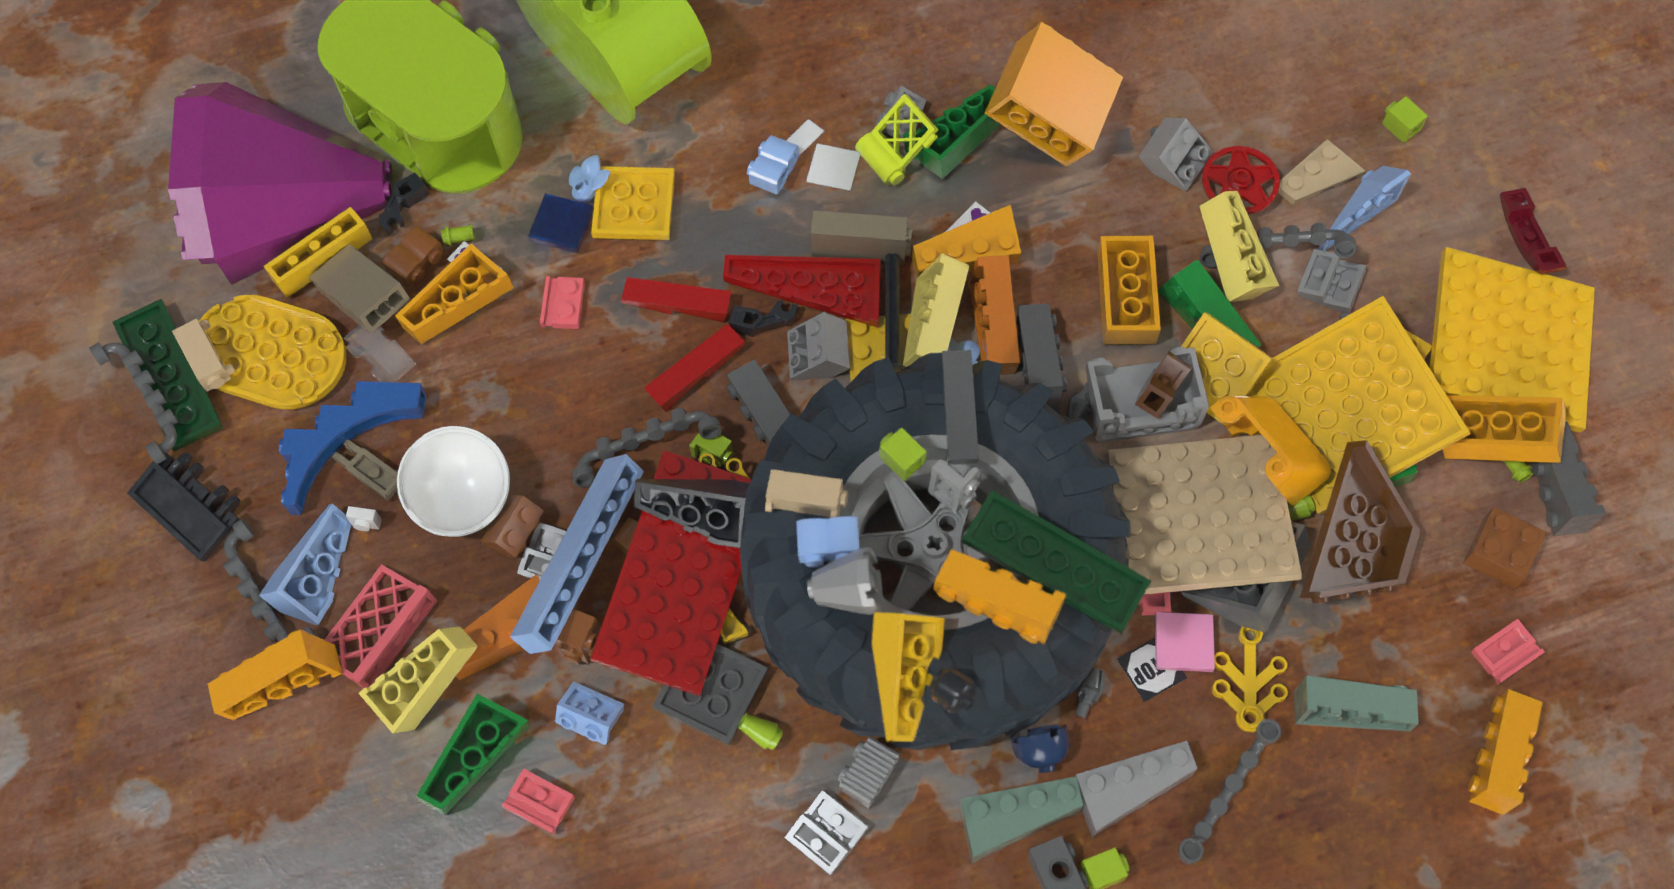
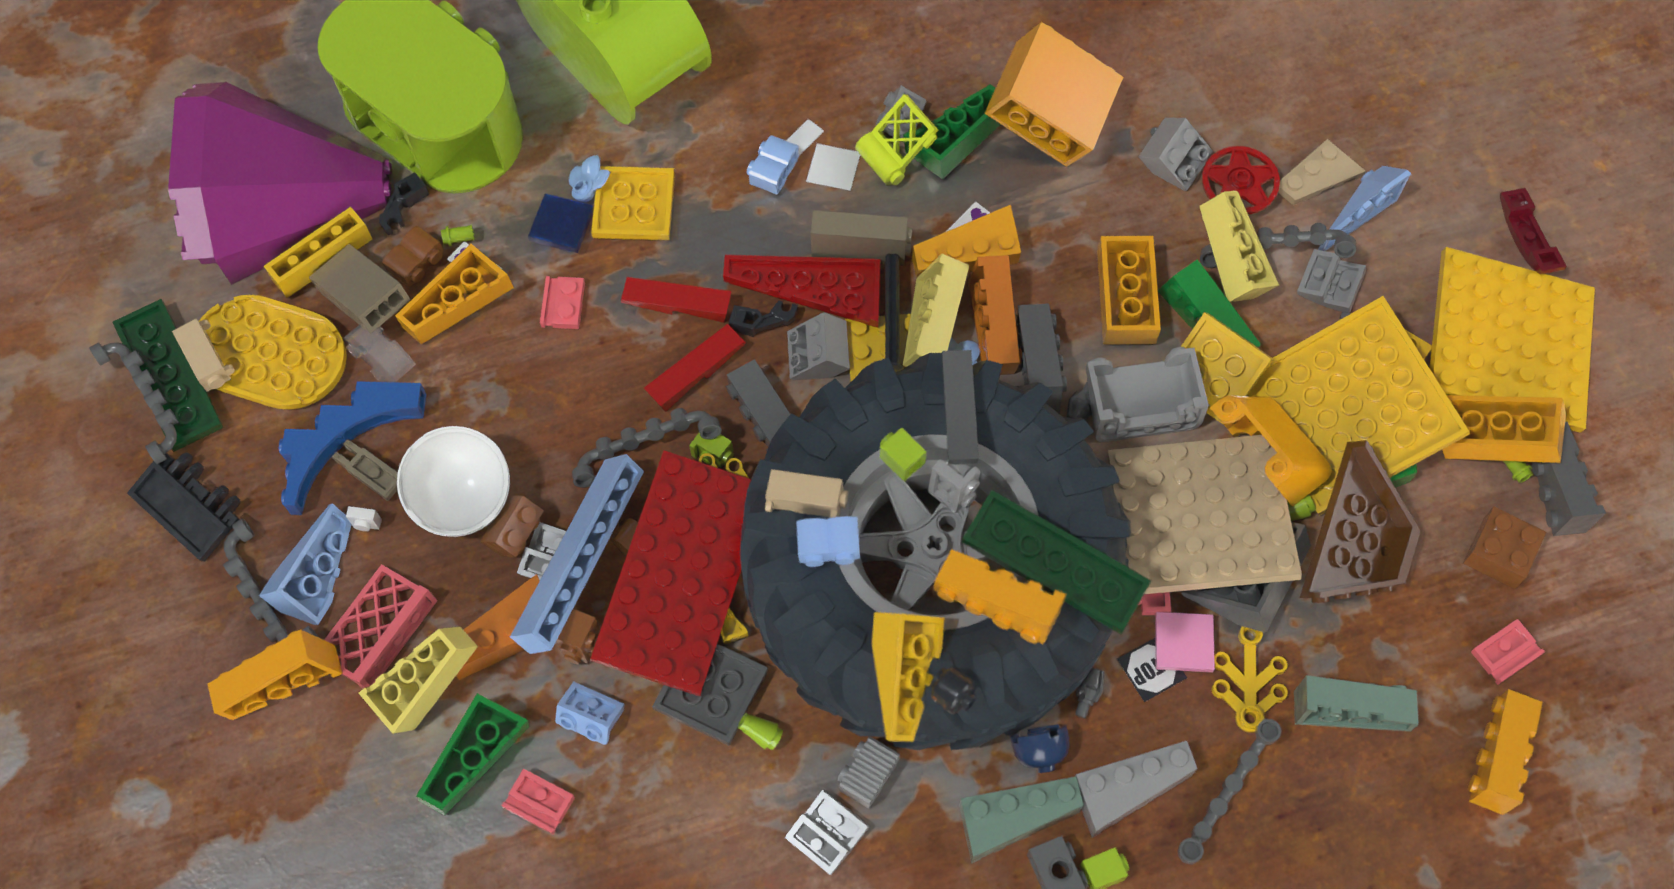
(699, 505): black wedge -> none
(849, 583): light grey cone -> none
(1161, 385): reddish brown brick -> none
(1404, 119): lime brick -> none

